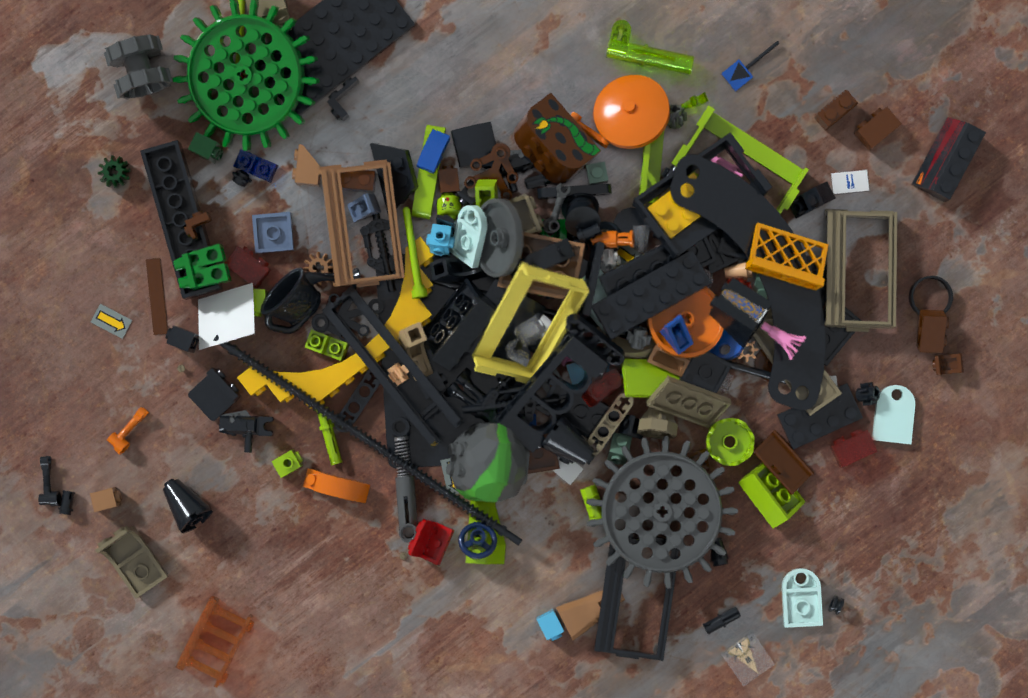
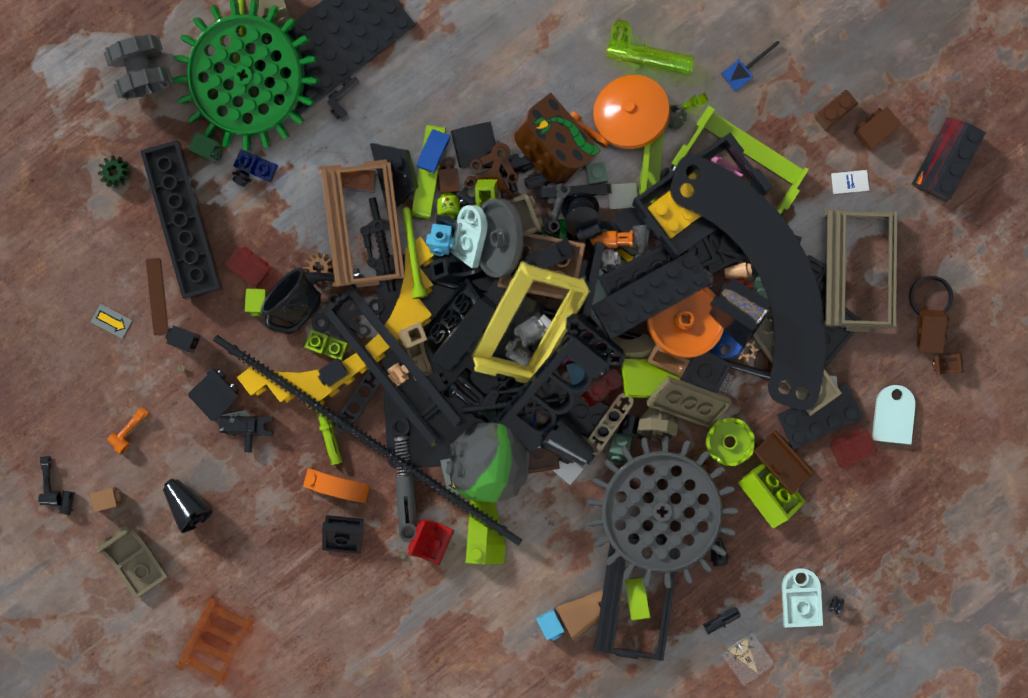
(196, 267): green hips -> none
(199, 218): reddish brown bracket -> none
(226, 315): white sticker -> none
(273, 232): sand blue plate -> none
(288, 463): lime brick -> none
(307, 168): medium nougat slope -> none
(332, 373): none -> black brick
(342, 534): none -> black bracket
(363, 207): sand blue slope -> none
(478, 532): dark blue piece -> none
(588, 493): lime axle -> none
(622, 195): none -> white sticker
(637, 599): none -> lime slope
(638, 337): dark grey gear -> none
(677, 335): blue slope -> none
(781, 271): light orange fence -> none
(784, 338): bright pink piece -> none
(812, 199): black slope -> none
(867, 393): black gear -> none

